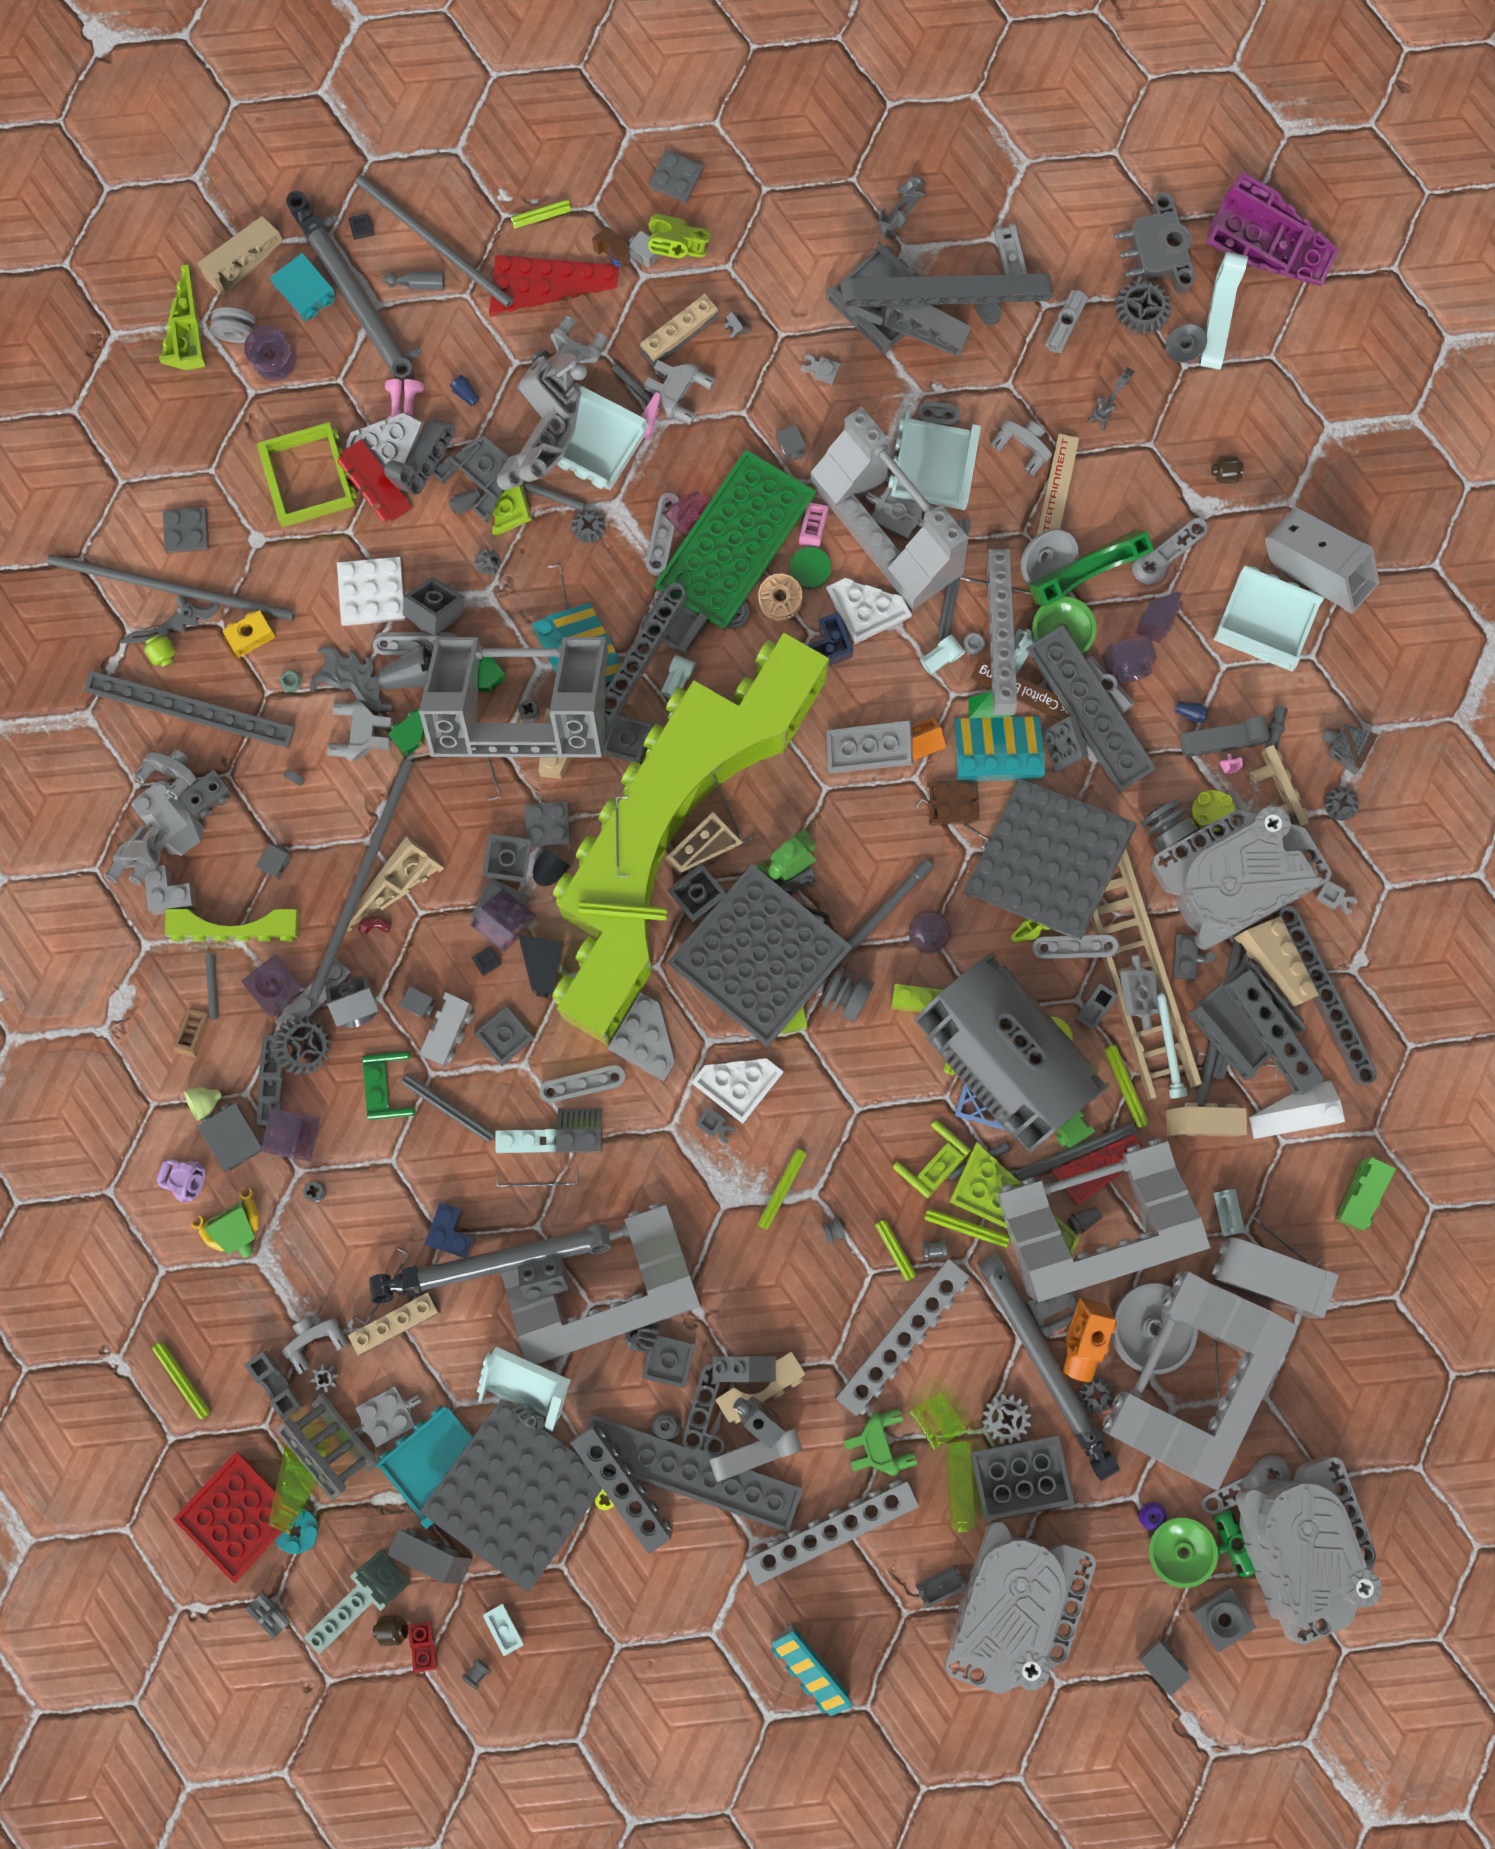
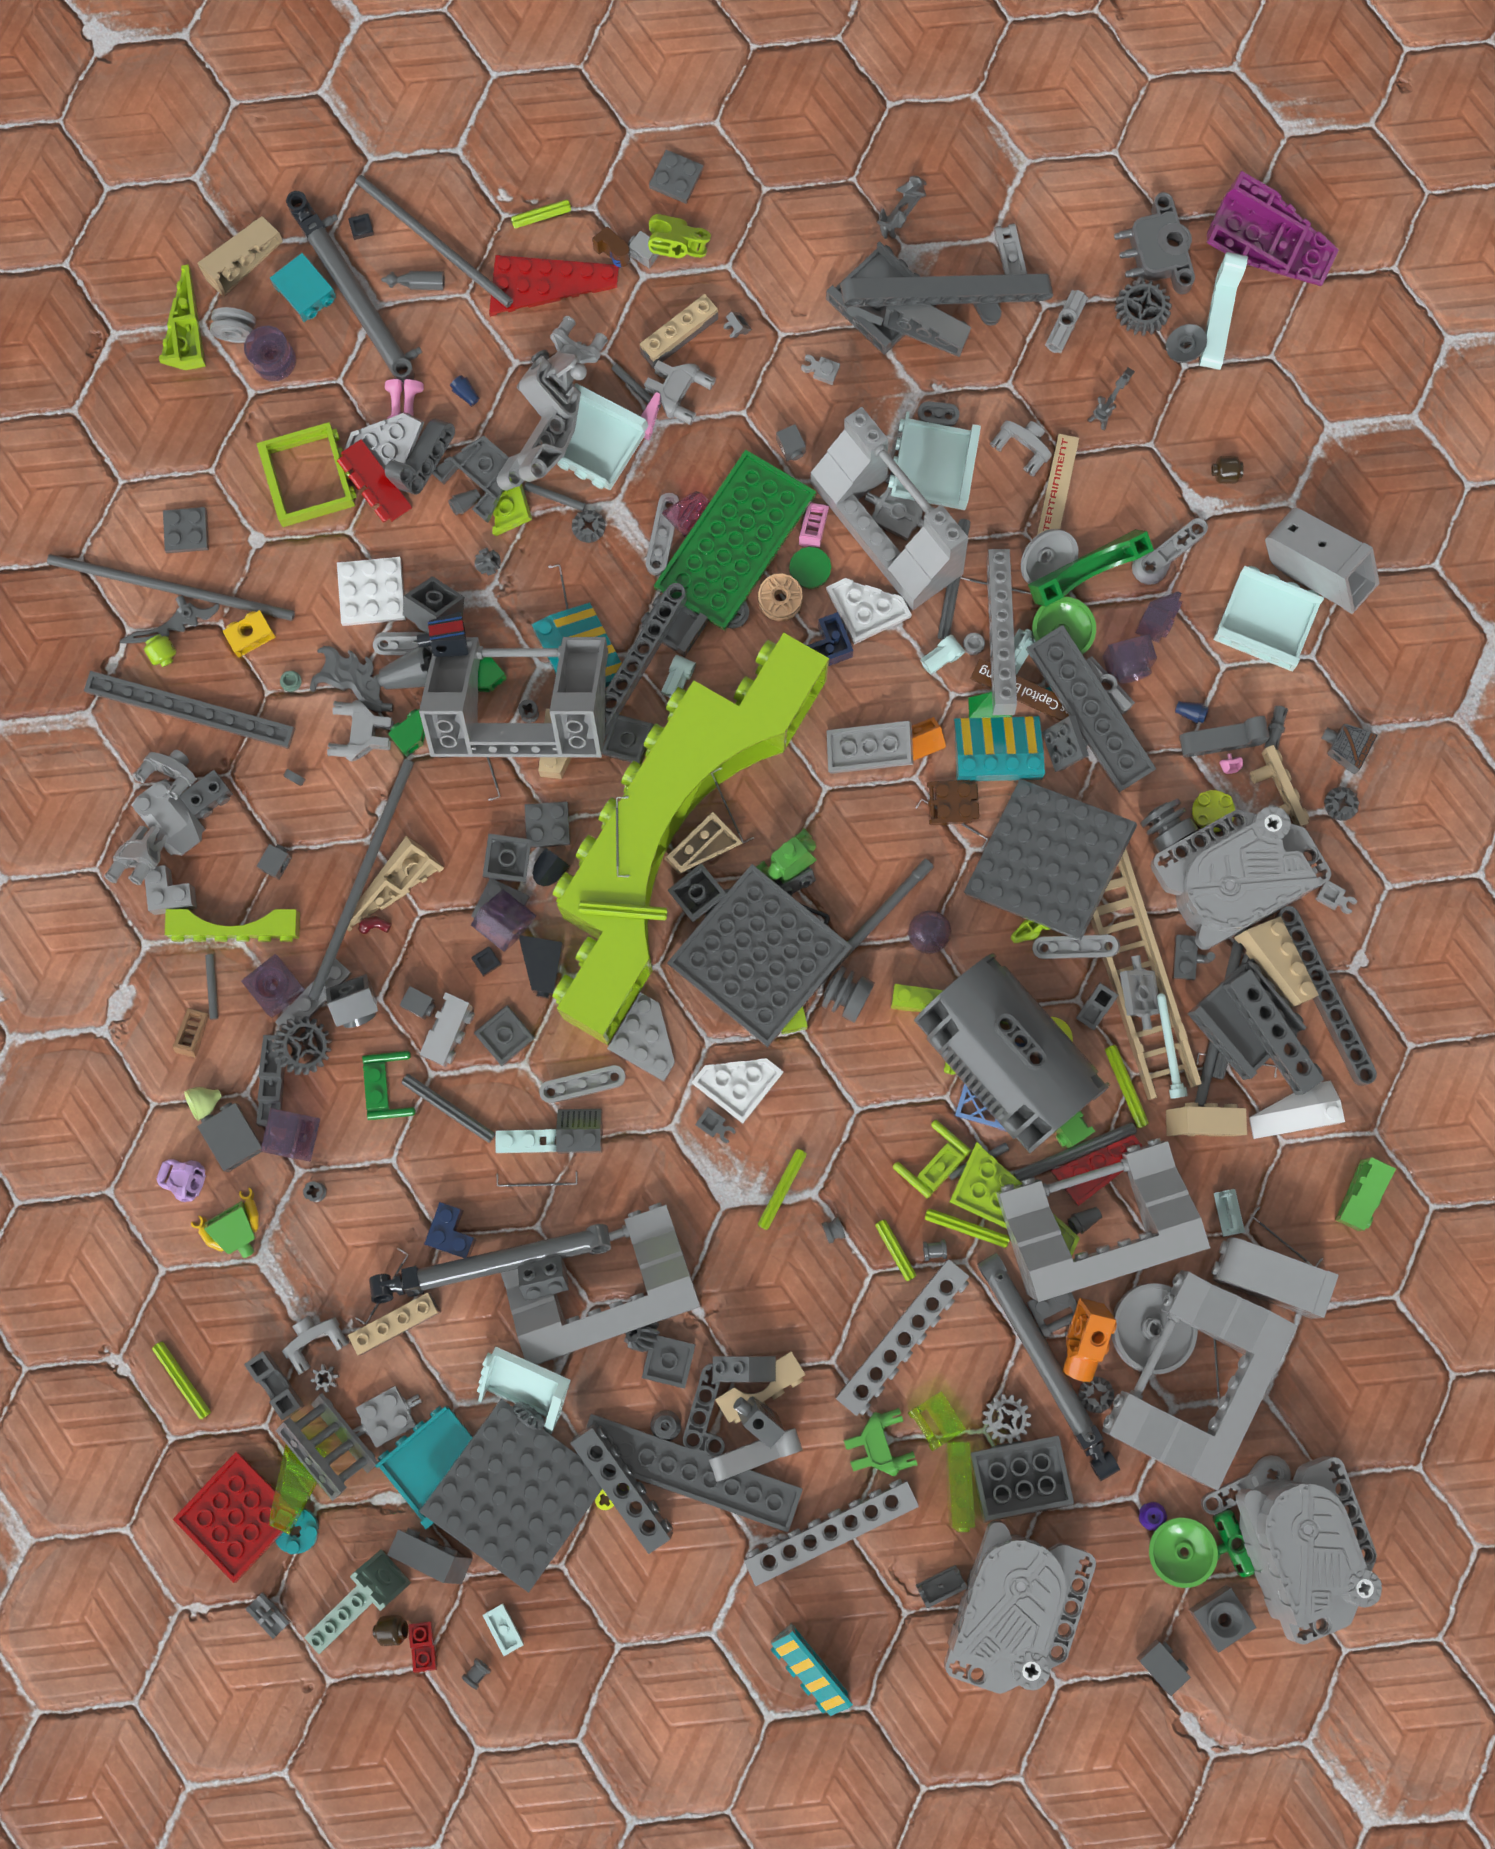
(445, 636): none -> black torso

